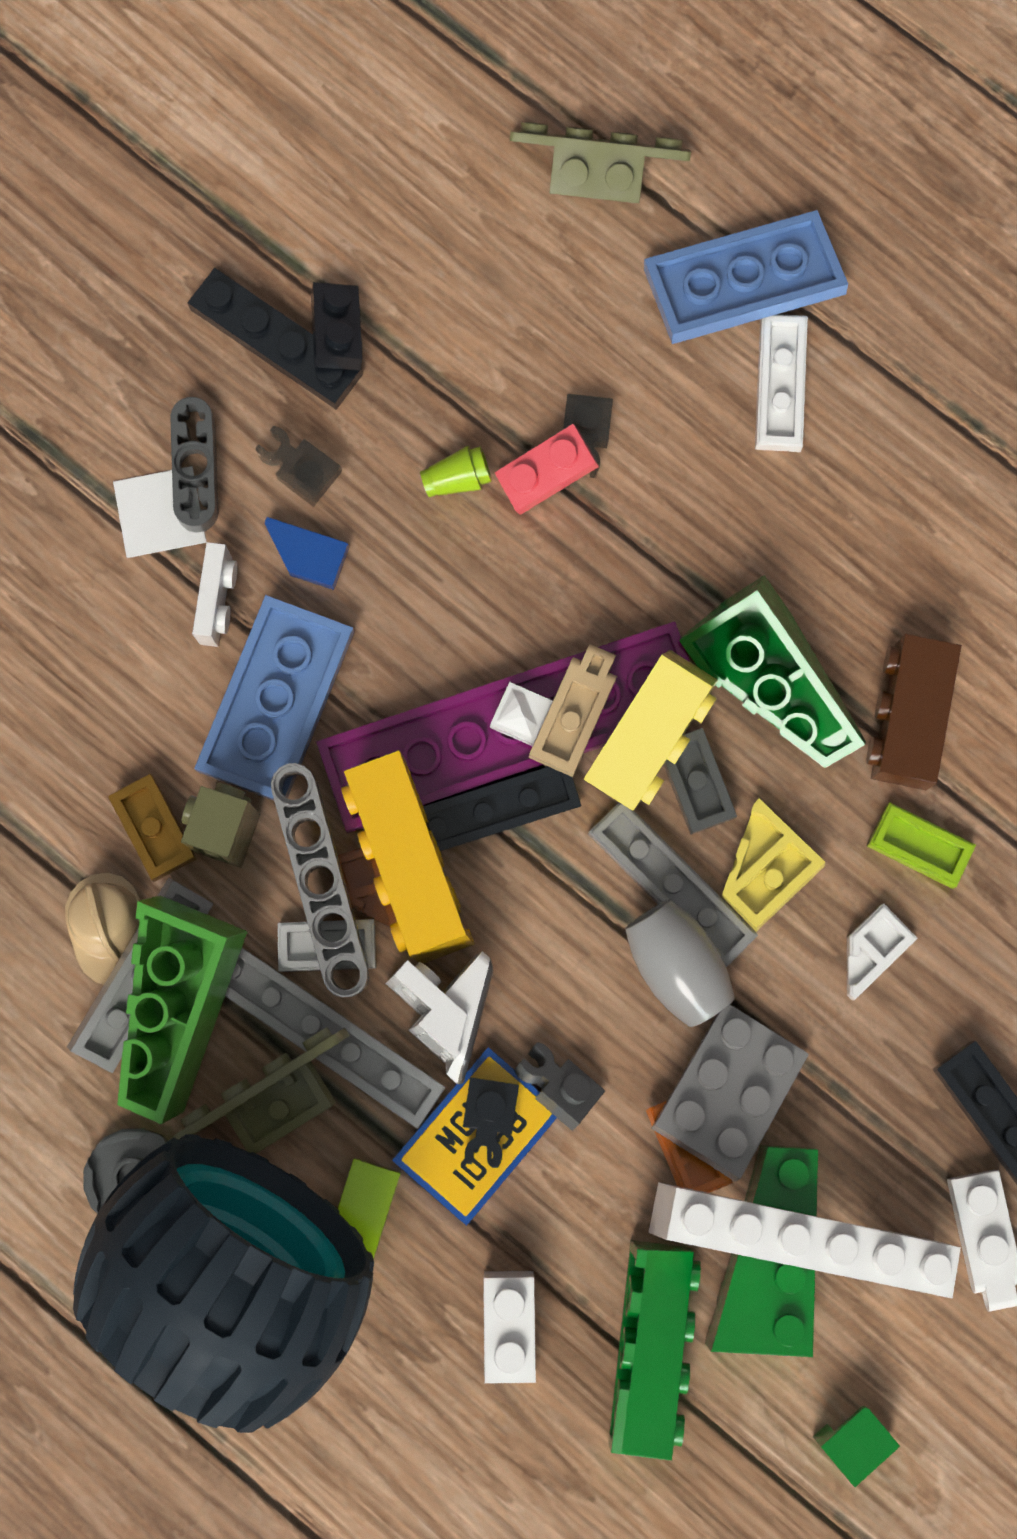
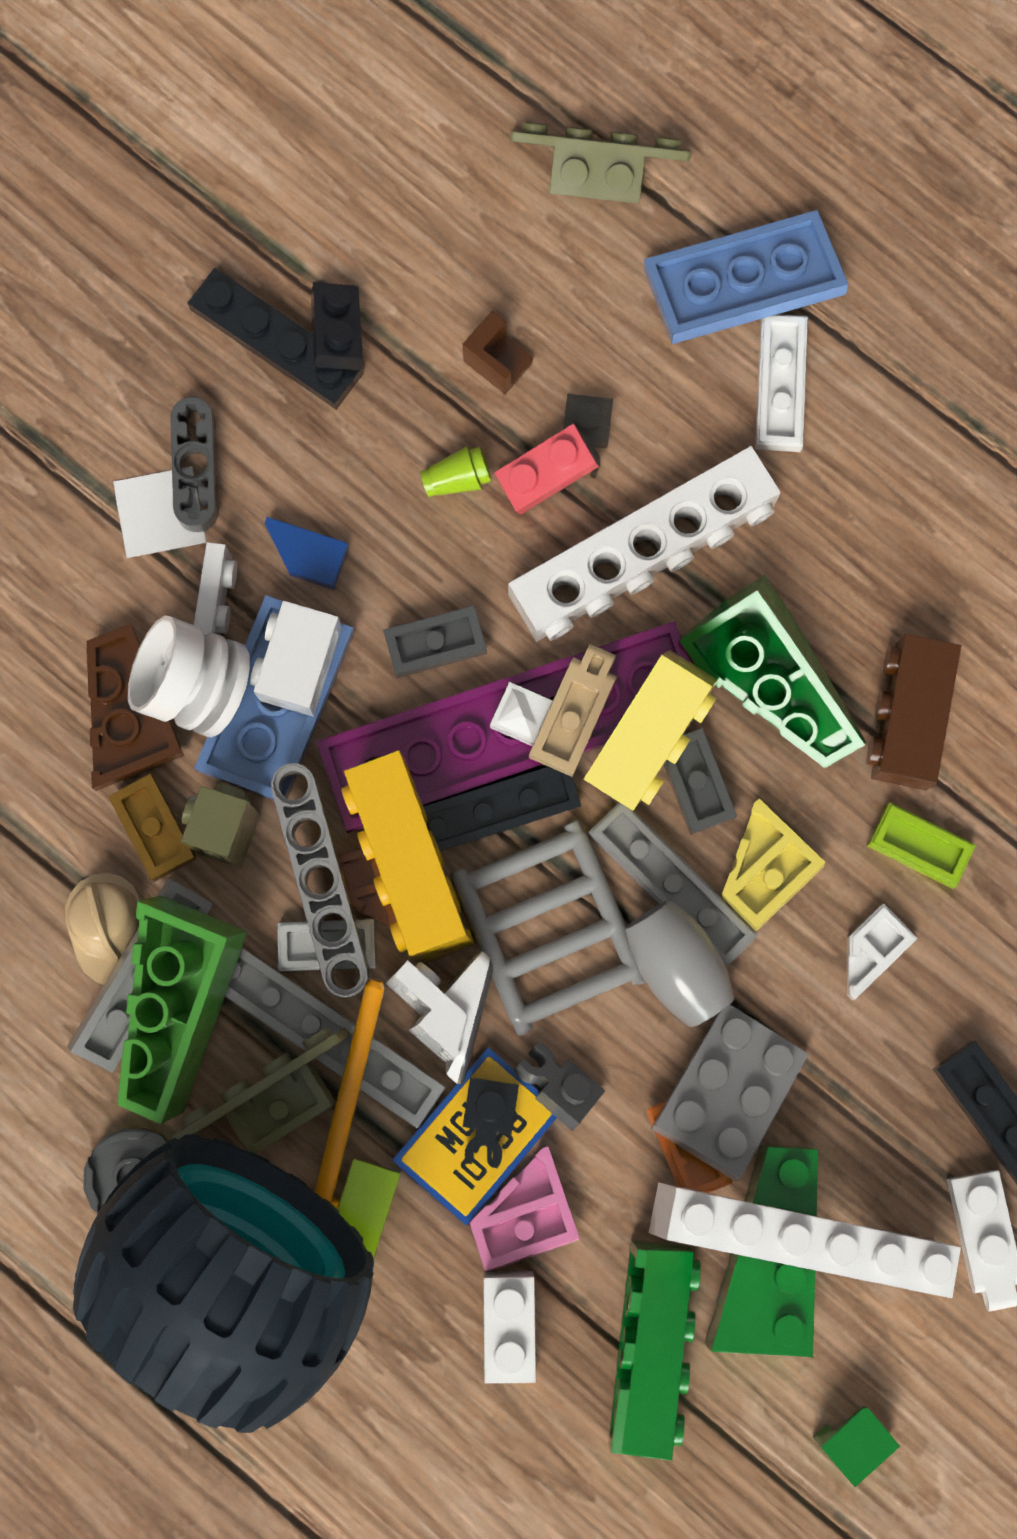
(121, 738): none -> reddish brown wing
(188, 677): none -> white wheel
(296, 658): none -> white brick
(302, 469): clear smoke plate -> none
(349, 1090): none -> light orange bar
(435, 641): none -> dark grey plate
(486, 927): none -> light grey bar
(495, 354): none -> reddish brown panel
(525, 1217): none -> bright pink wing
(738, 477): none -> white brick

